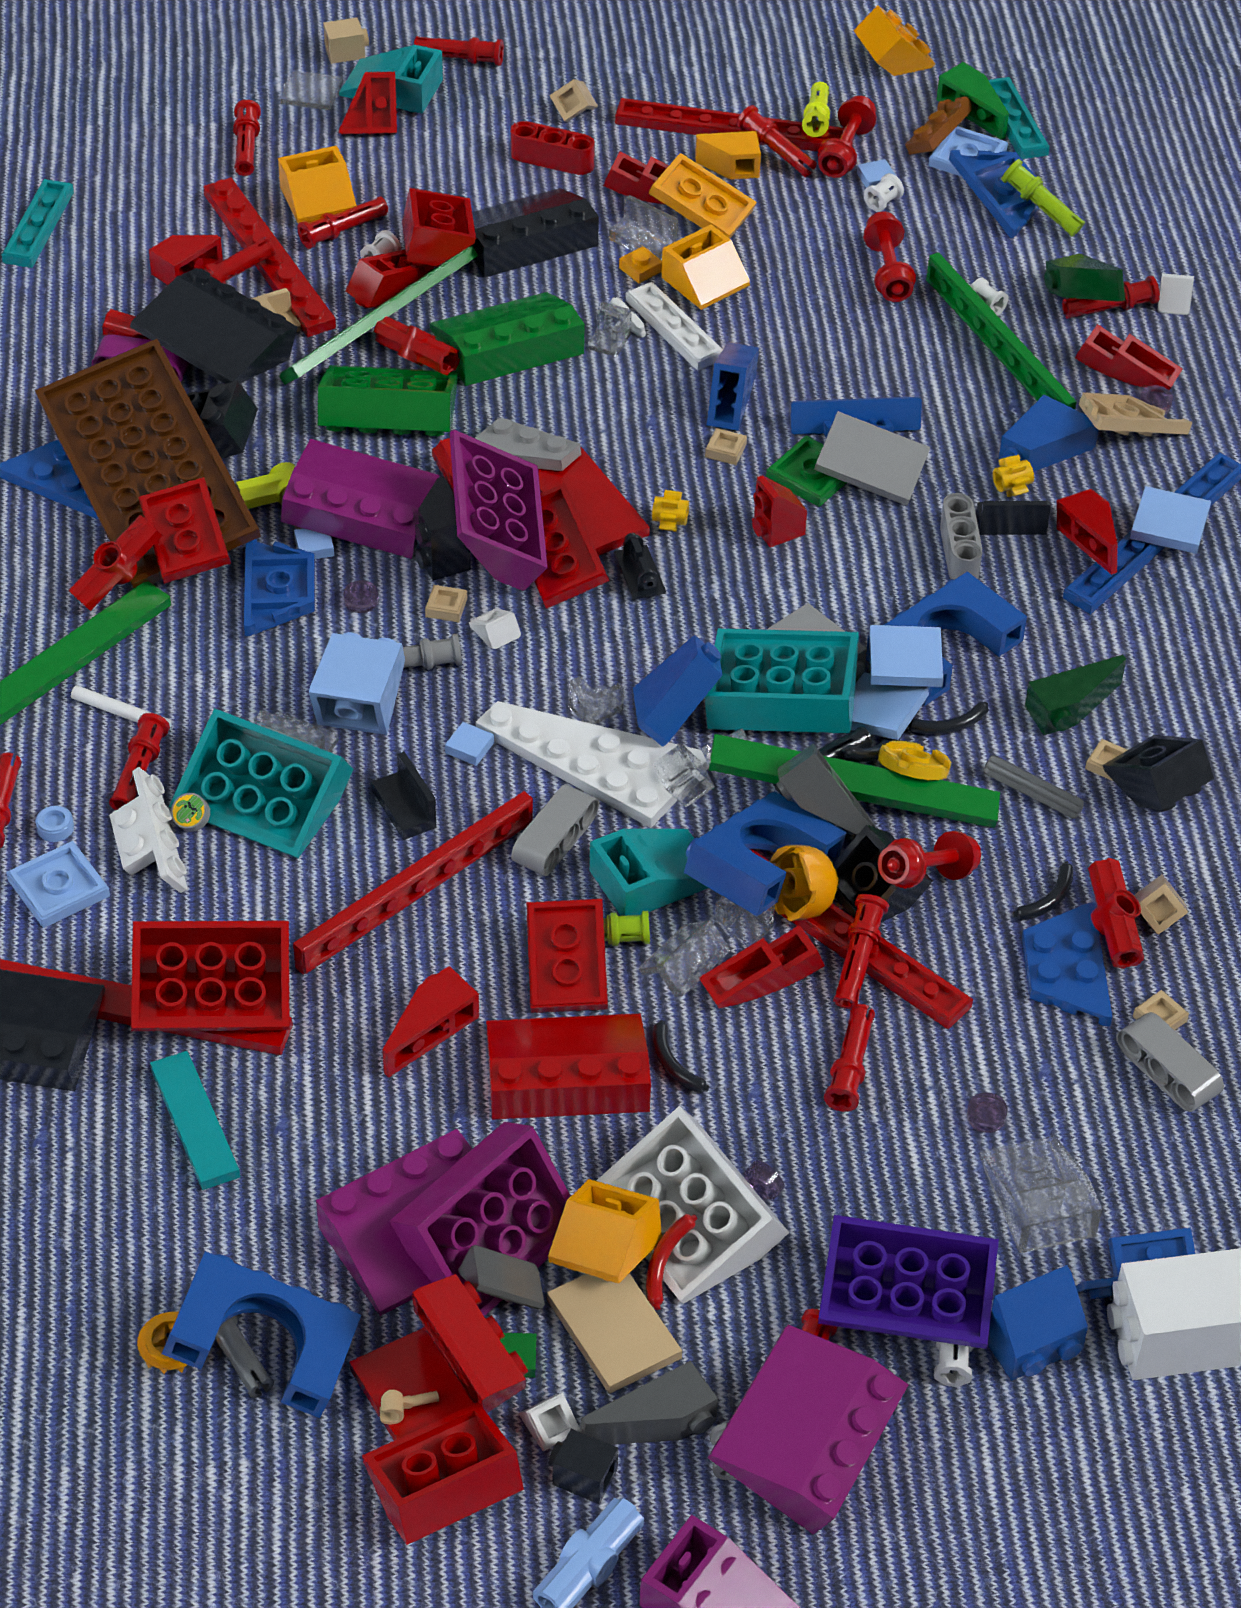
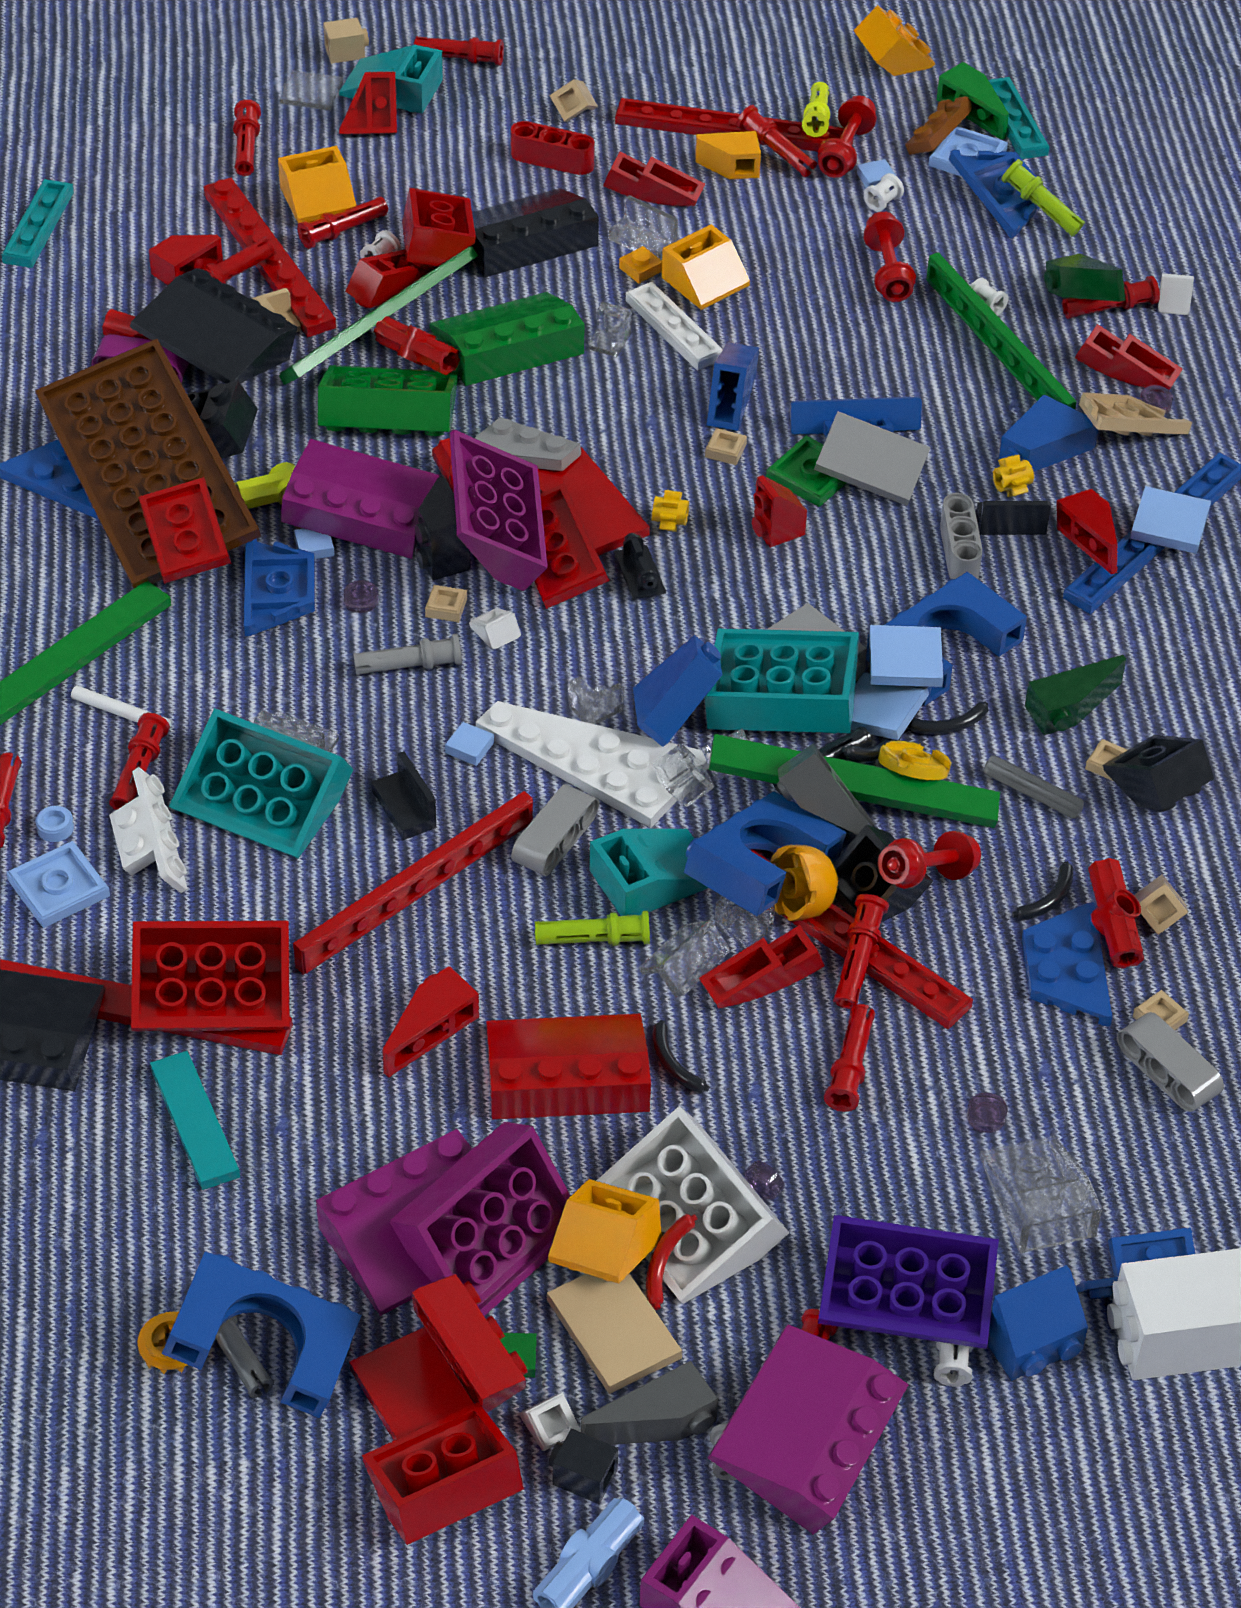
(115, 562): red piece -> none
(190, 812): tile -> none
(357, 683): light blue slope -> none
(394, 1403): tan hand -> none
(503, 1276): dark grey slope -> none
(566, 956): red tile -> none
(637, 325): white piece -> none
(702, 196): light orange plate -> none

